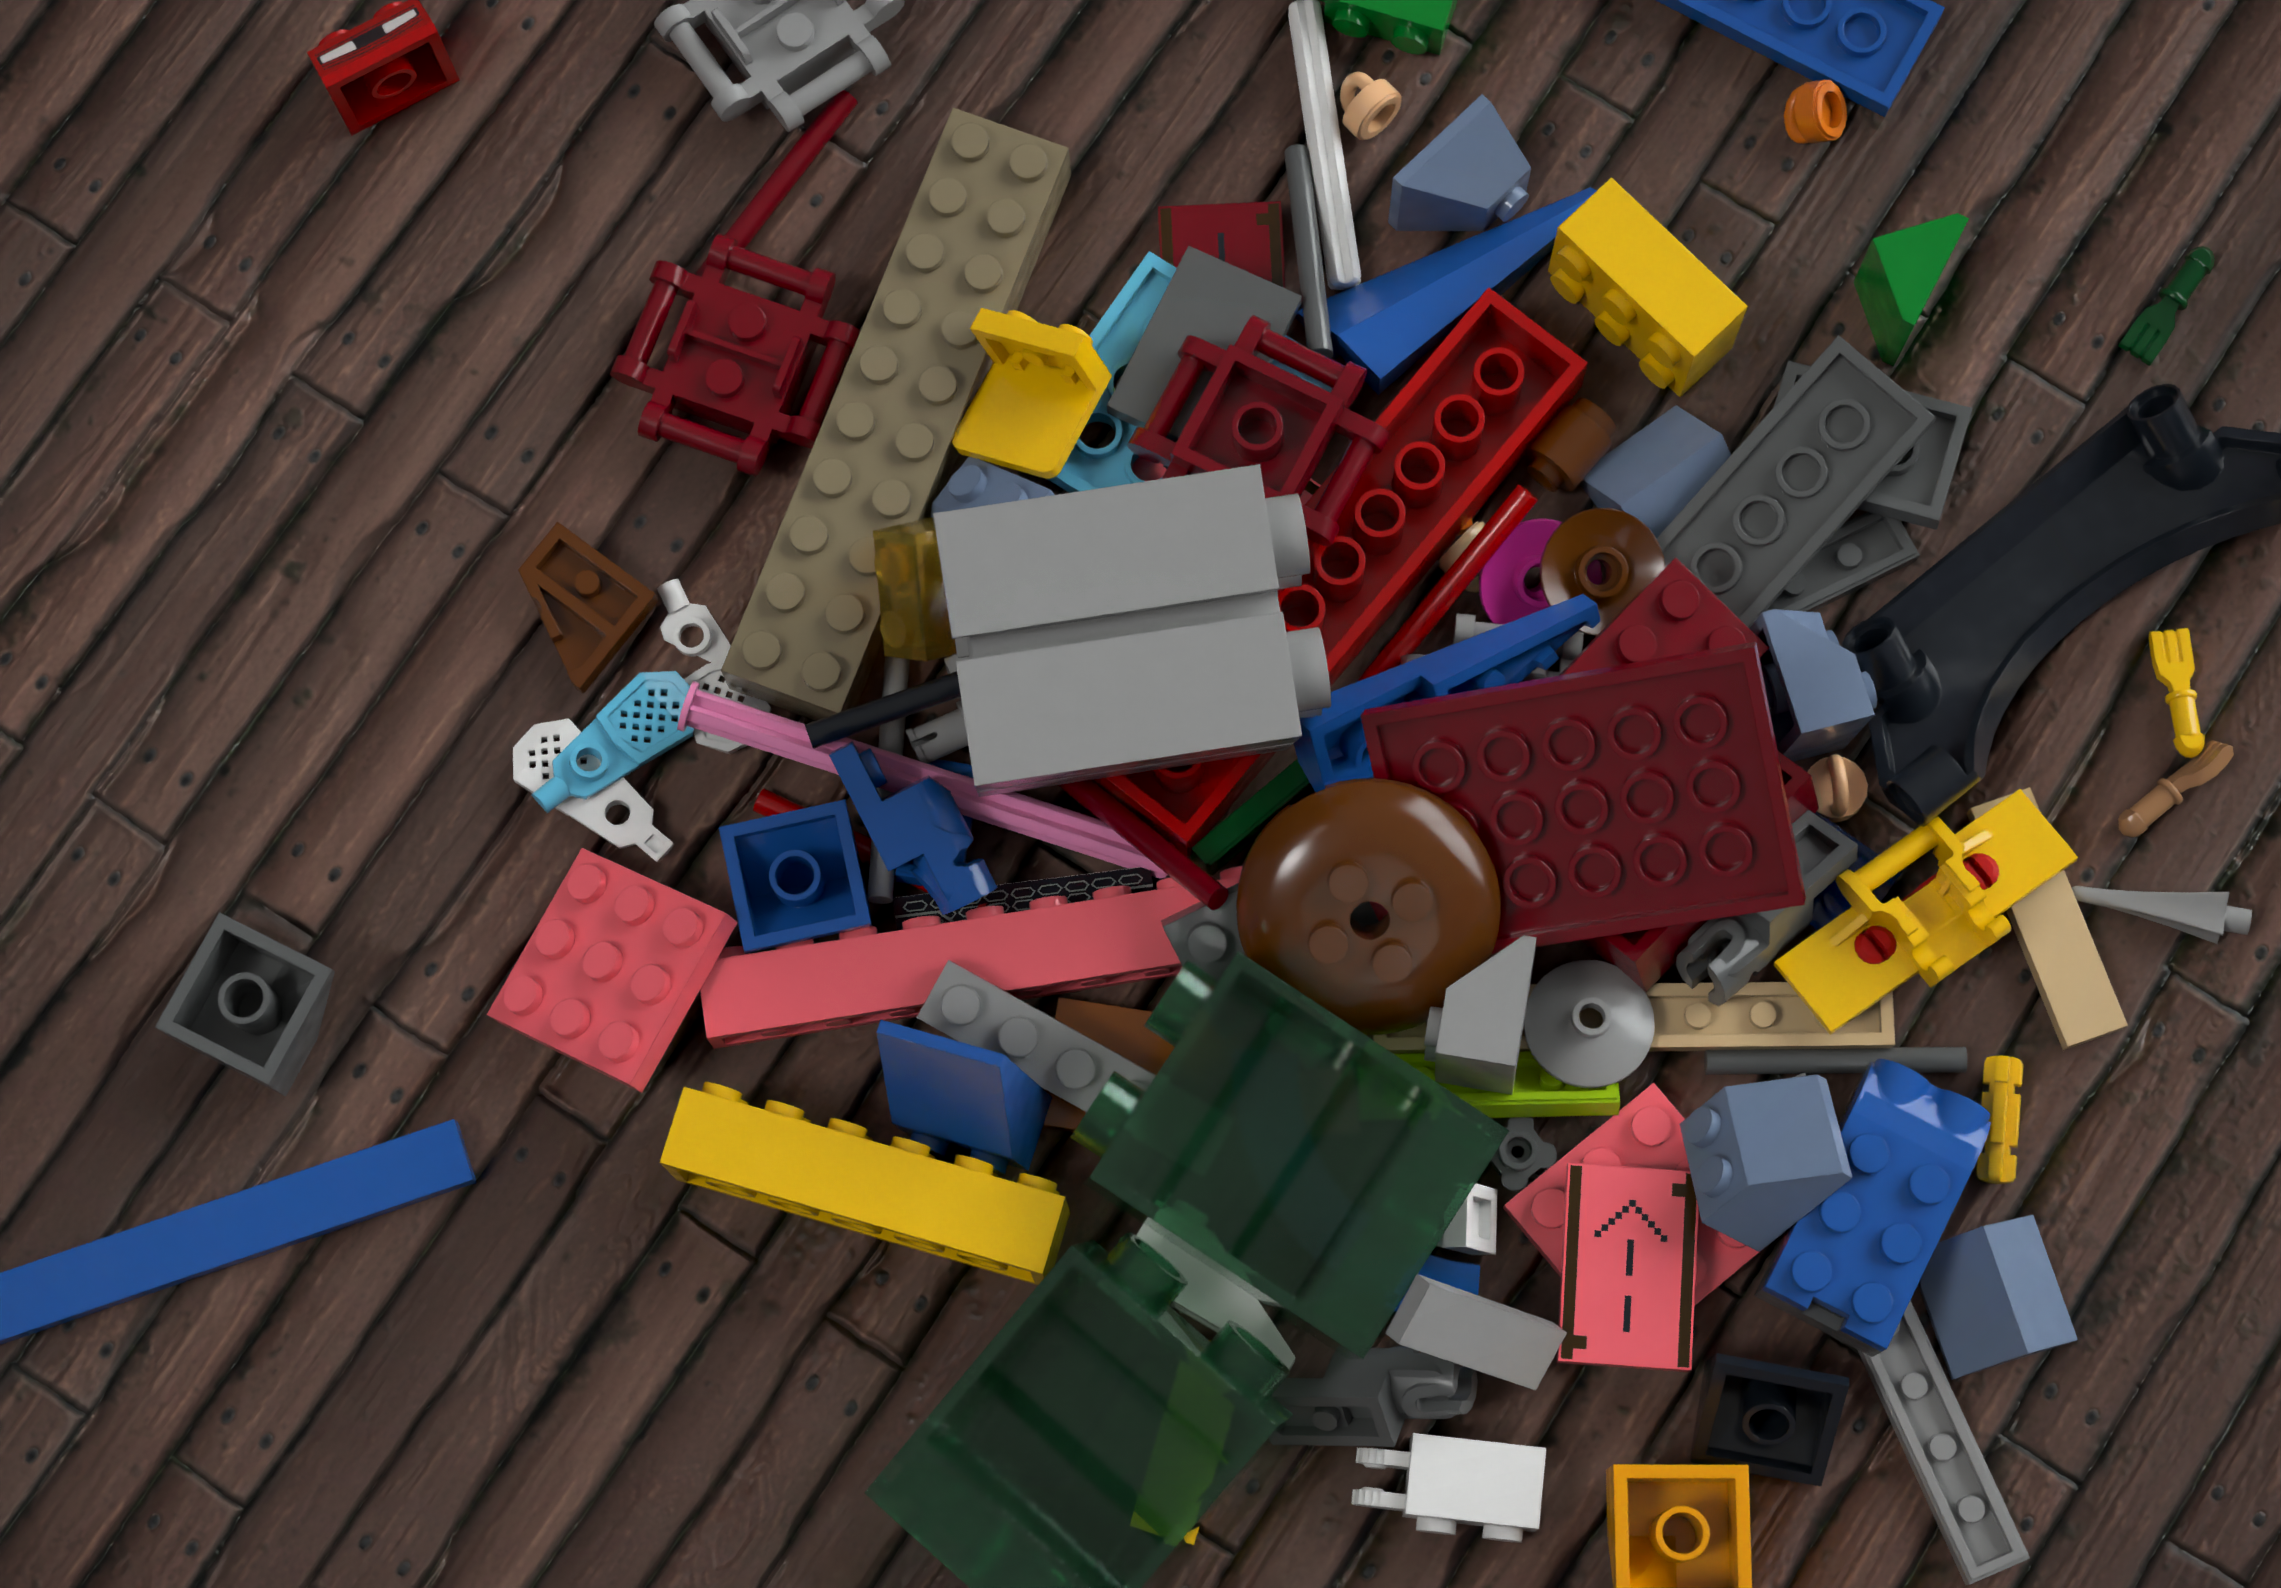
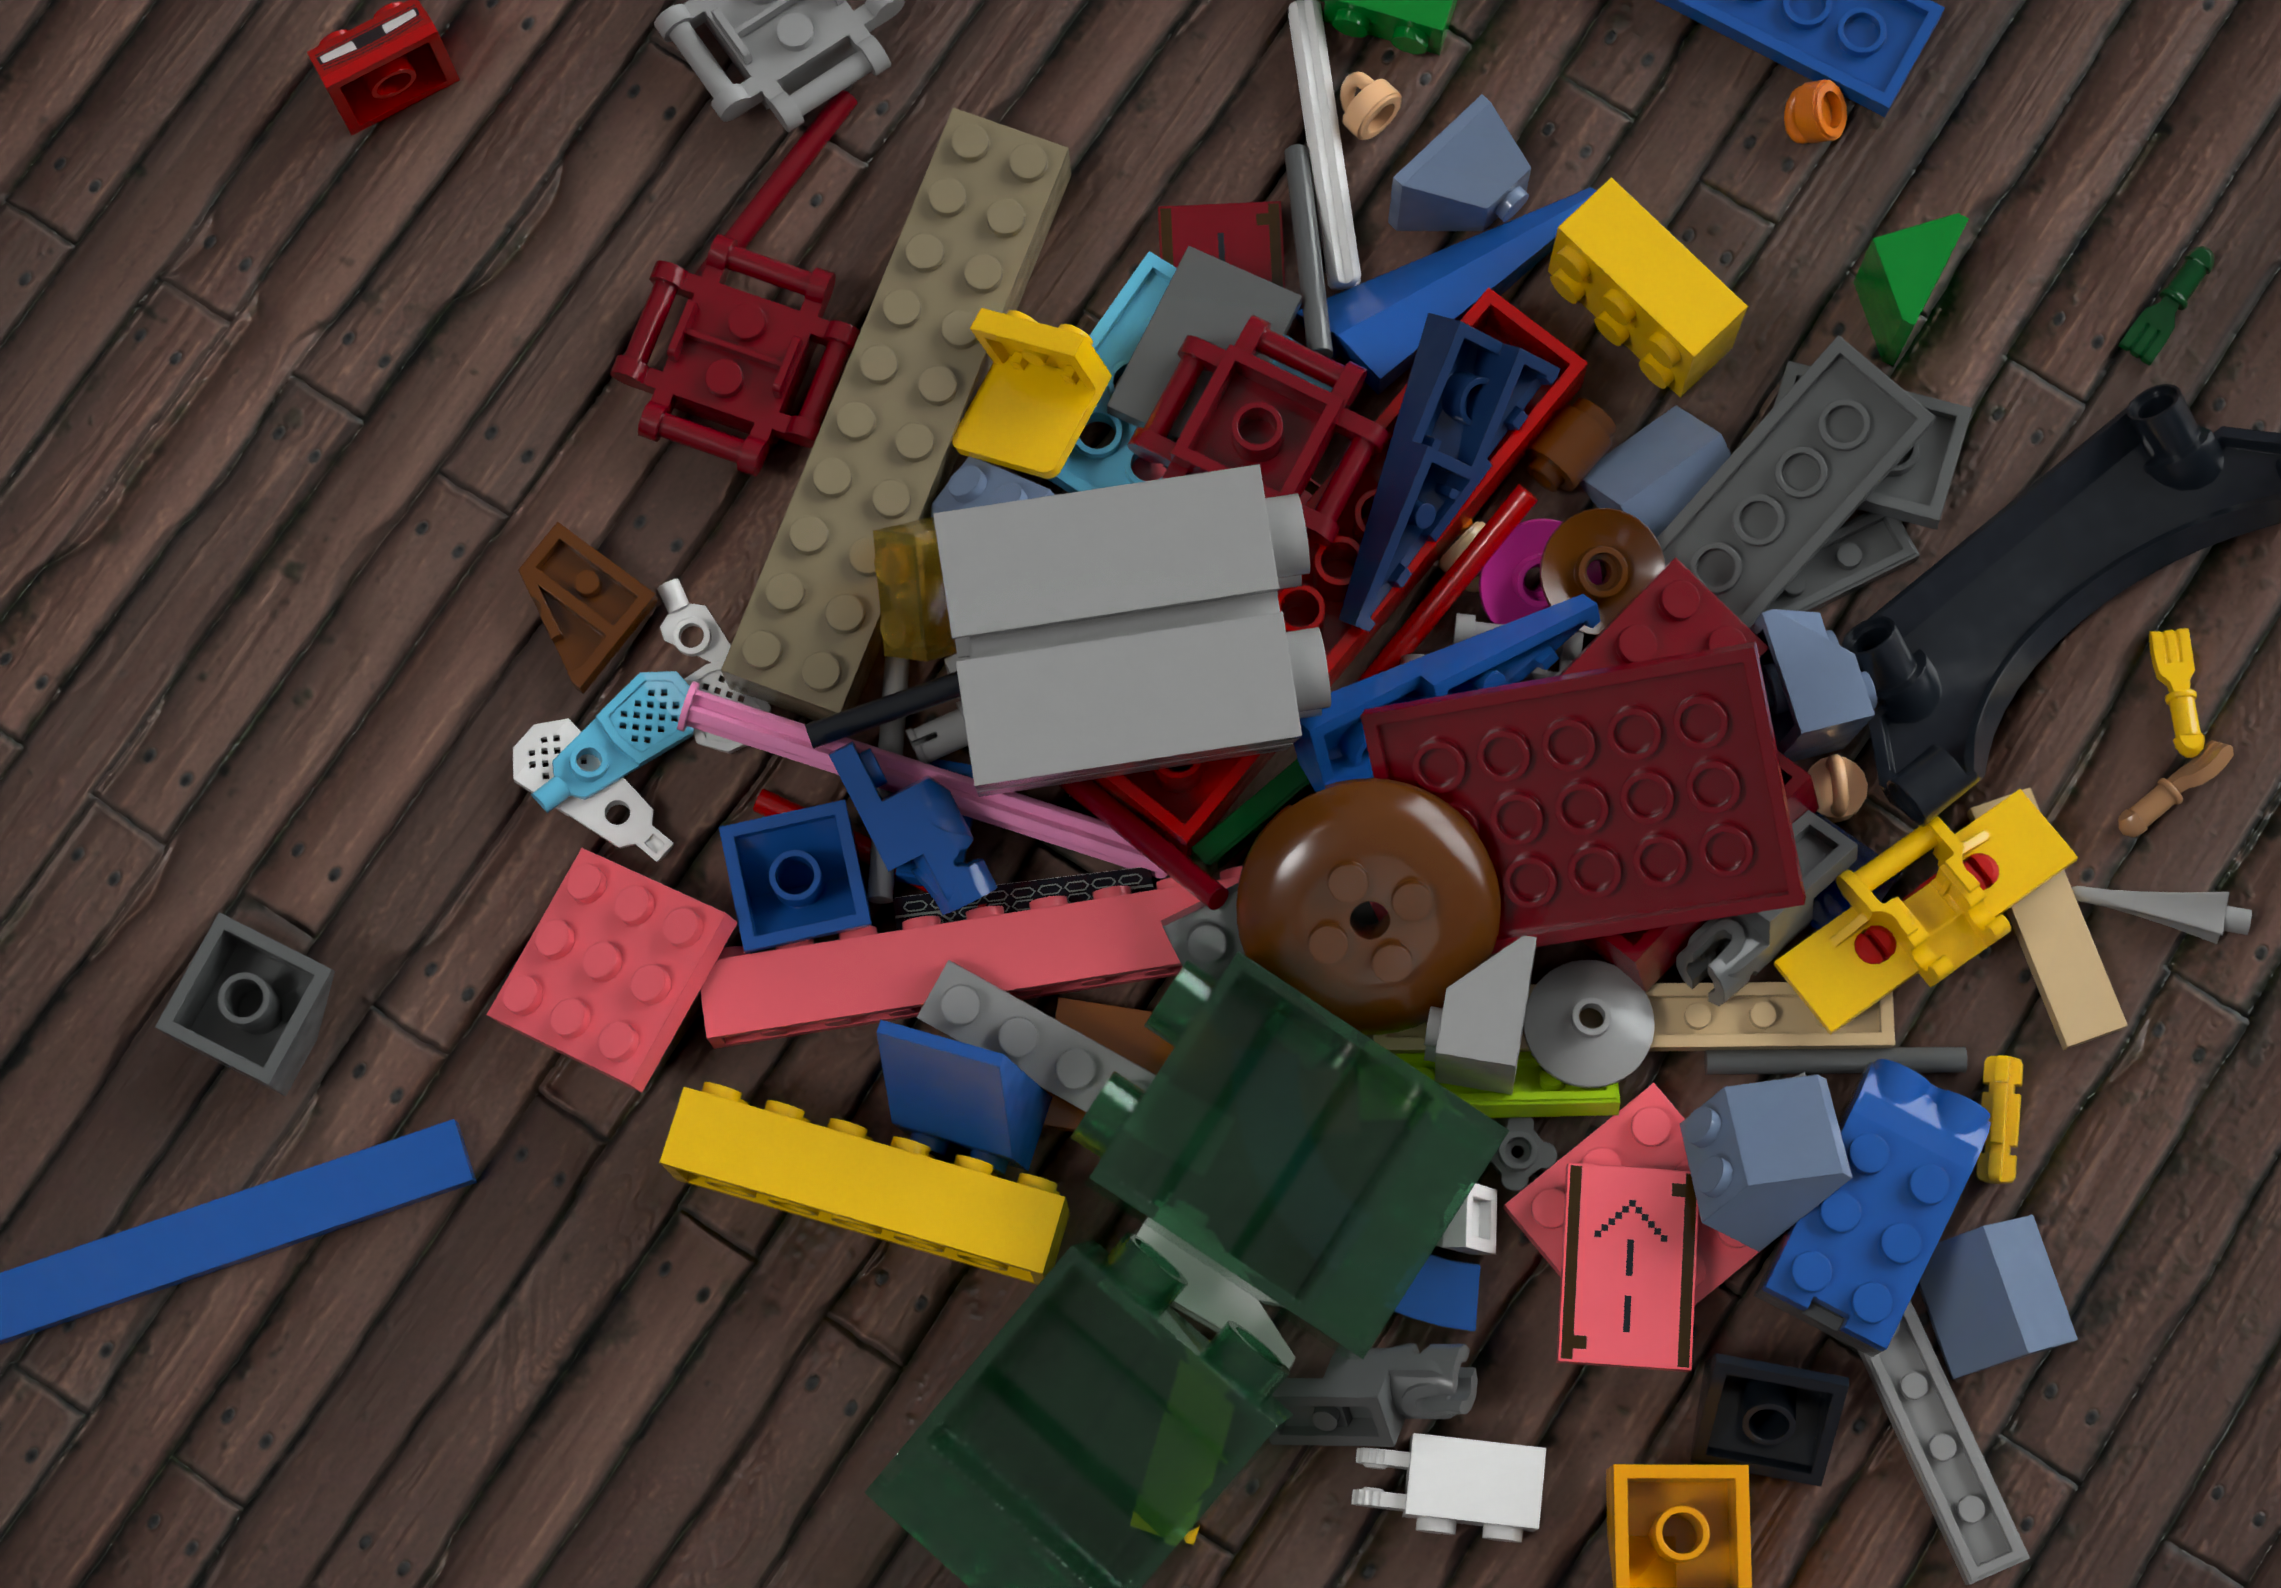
(1451, 419): none -> dark blue wedge
(1475, 1332): light grey tile -> none

